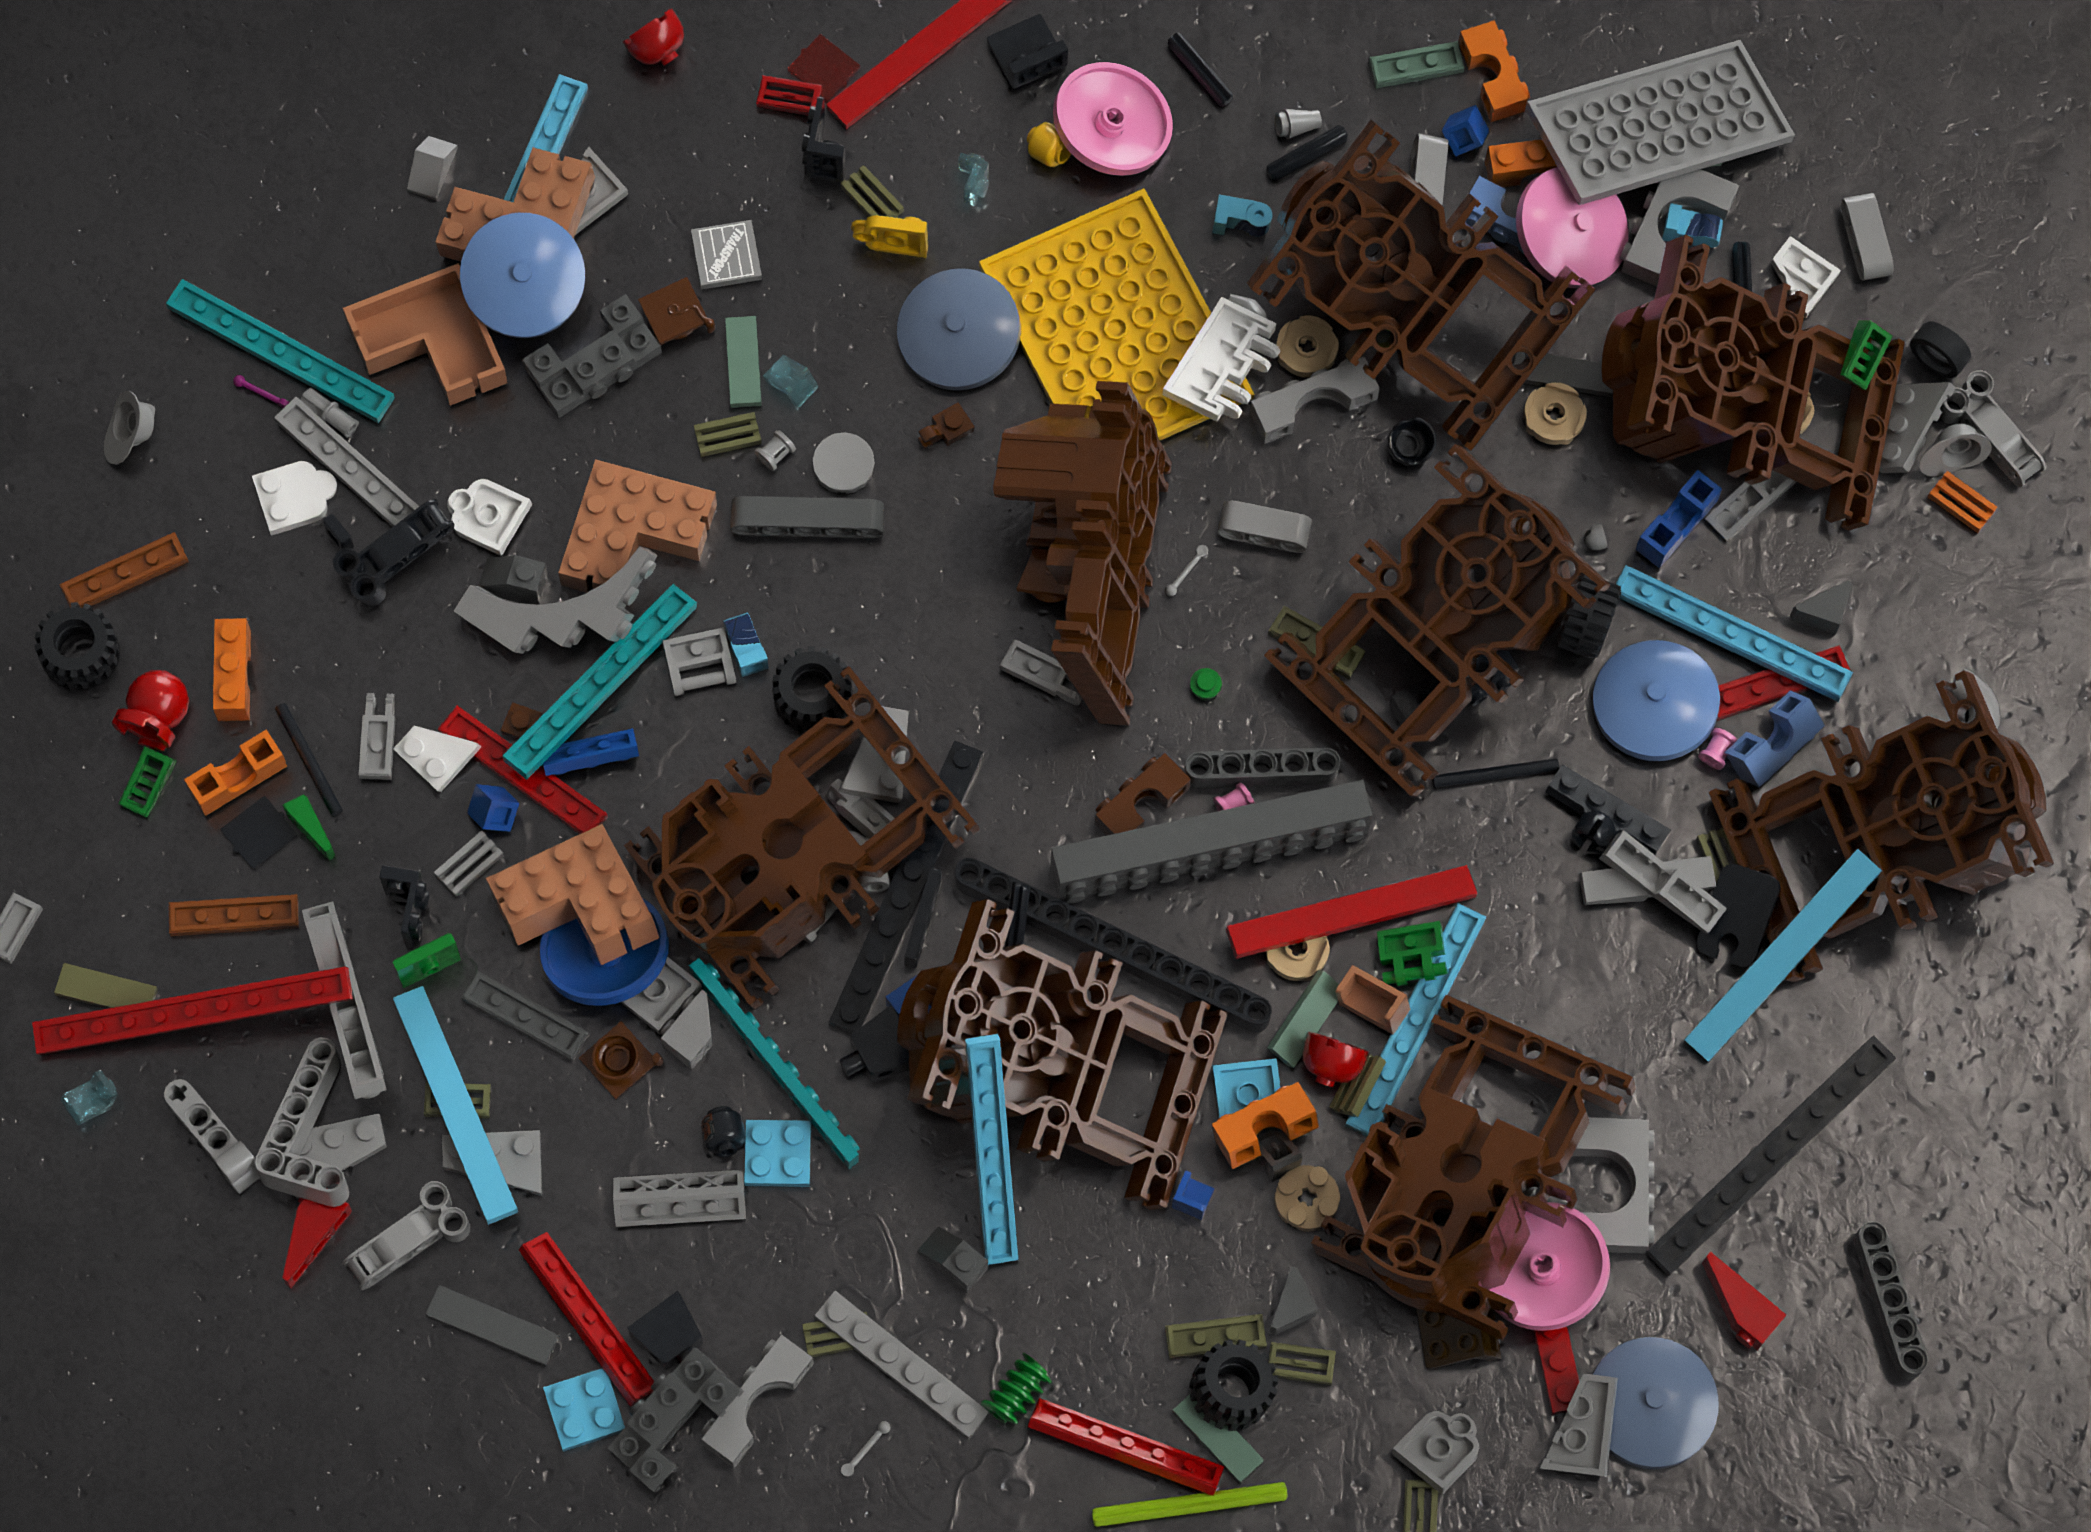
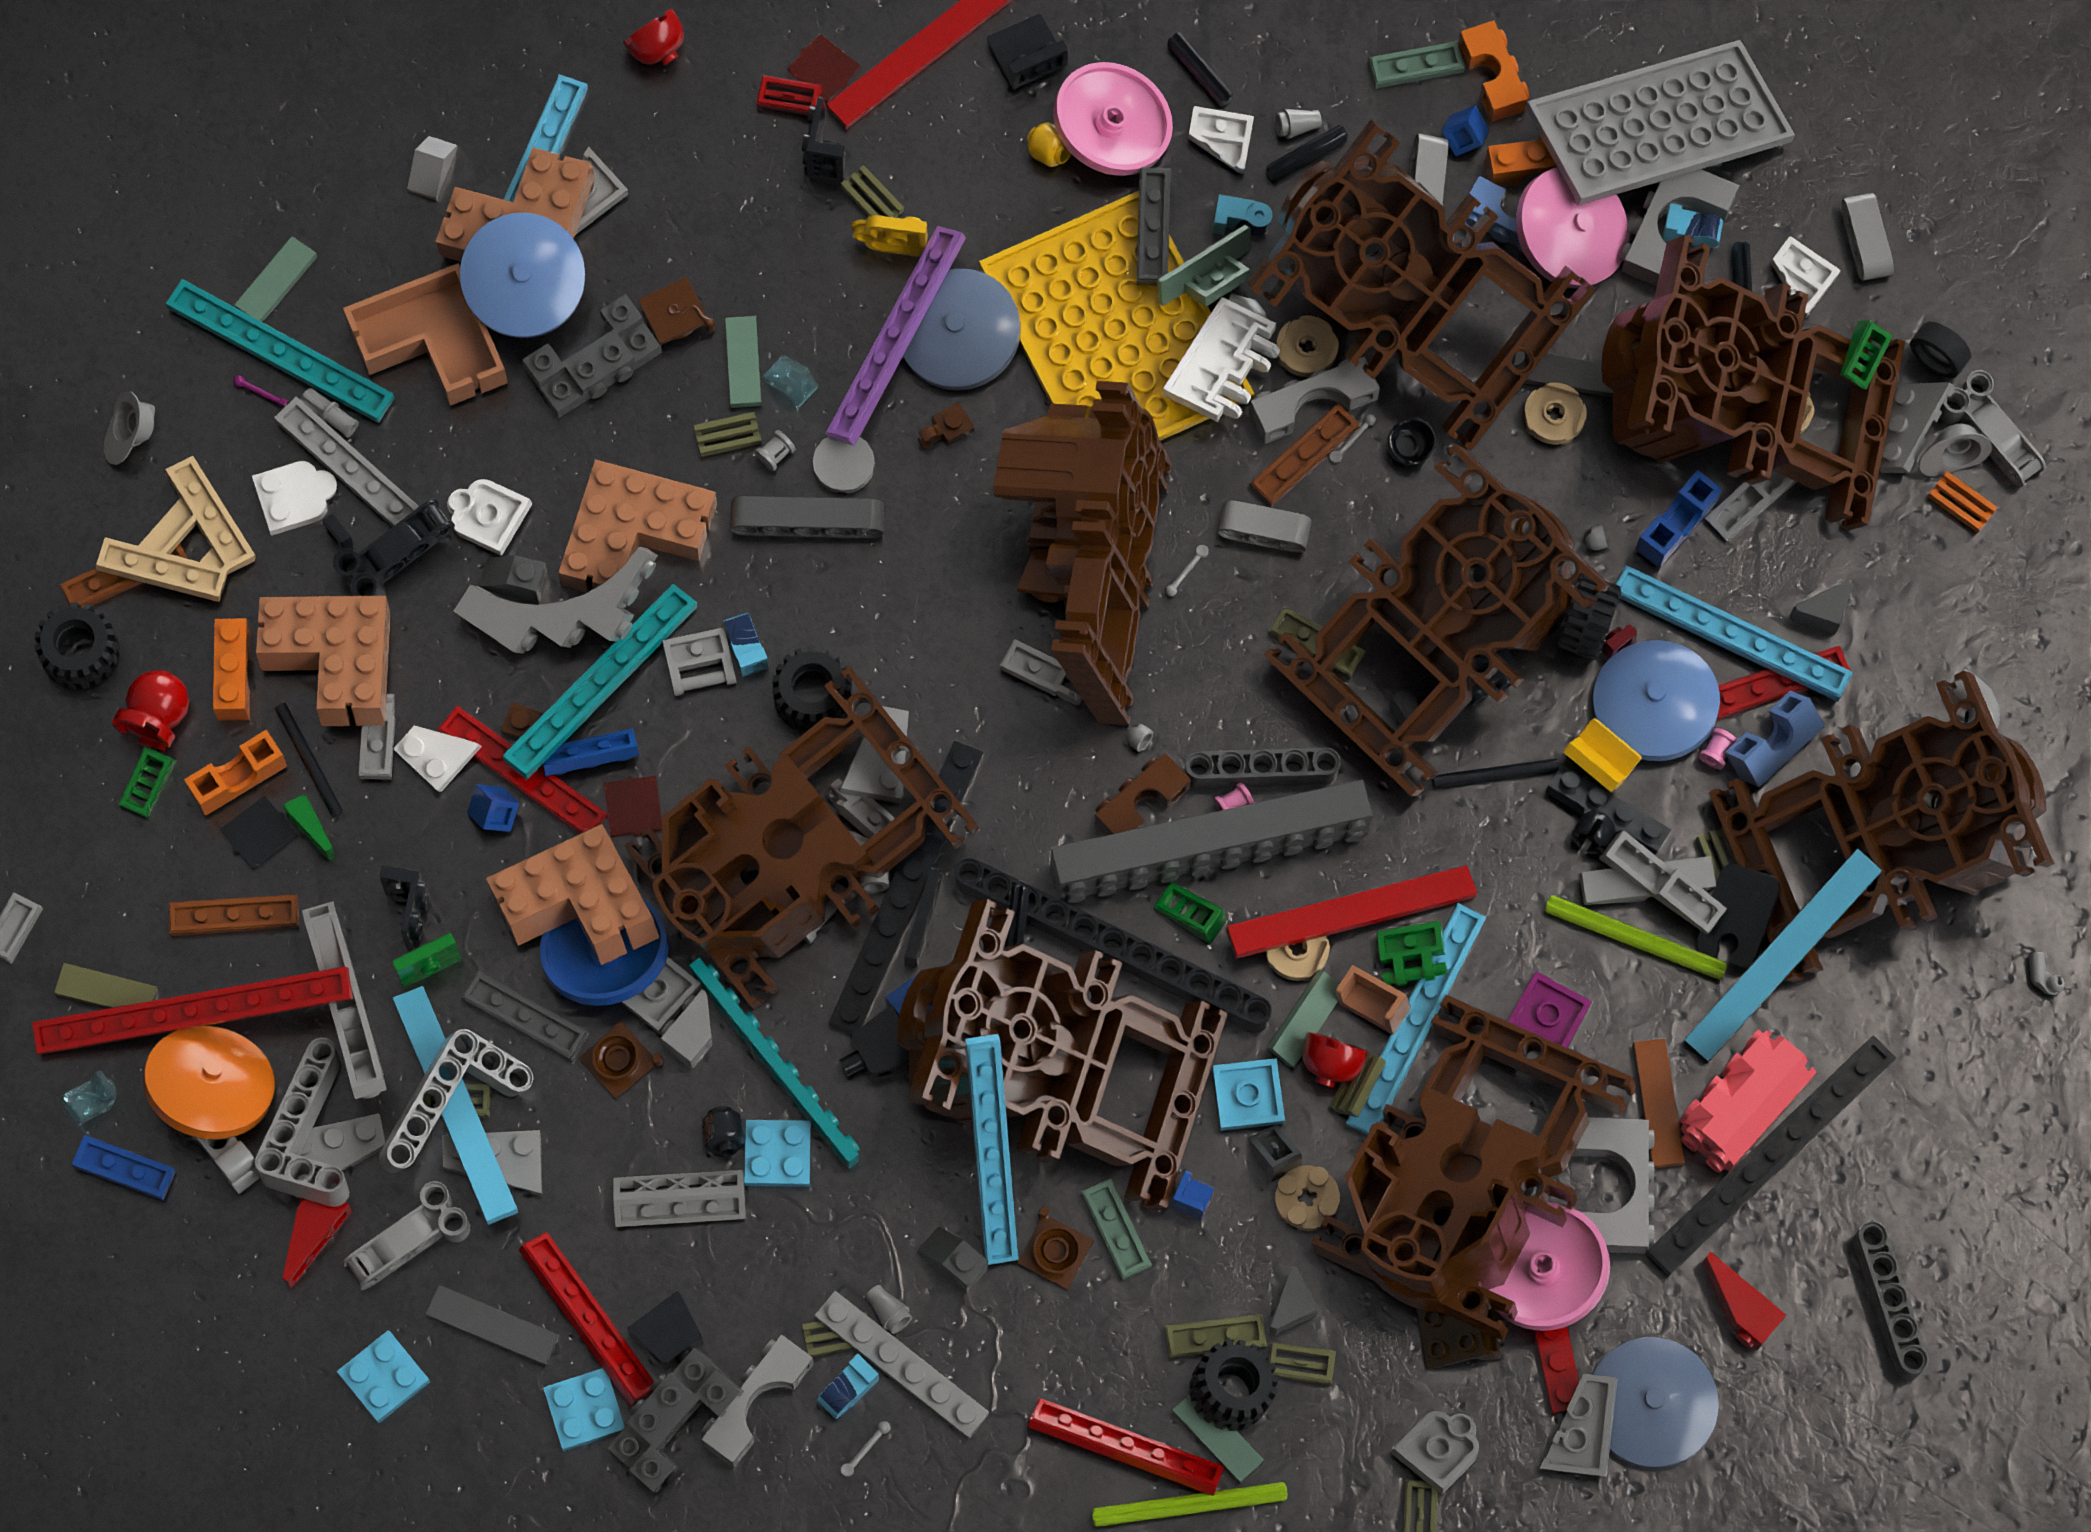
(123, 1167): none -> blue plate
(152, 558): none -> tan plate
(208, 1082): none -> orange dish
(276, 279): none -> sand green tile
(339, 638): none -> nougat piece
(383, 1376): none -> medium azure plate
(442, 1090): none -> light grey beam
(460, 855): light grey tile -> none
(633, 806): none -> clear red piece
(726, 254): light grey tile -> none
(848, 1387): none -> leg
(889, 1310): none -> light grey cone
(895, 335): none -> medium lavender tile
(977, 183): clear light blue bracket -> none
(1017, 1390): green piece -> none
(1055, 1250): none -> reddish brown hat
(1116, 1229): none -> sand green tile
(1139, 736): none -> light grey hinge
(1153, 225): none -> dark grey tile
(1205, 683): green plate -> none
(1208, 922): none -> green slope
(1210, 272): none -> sand green bracket
(1222, 135): none -> white wing
(1285, 1109): orange arch -> none
(1304, 455): none -> dark orange tile
(1336, 456): none -> light grey hinge
(1550, 1010): none -> magenta plate
(1603, 755): none -> yellow panel
(1619, 639): none -> dark red plate
(1635, 937): none -> lime axle
(1659, 1102): none -> dark orange tile
(1746, 1100): none -> coral brick
(2045, 981): none -> light grey arm

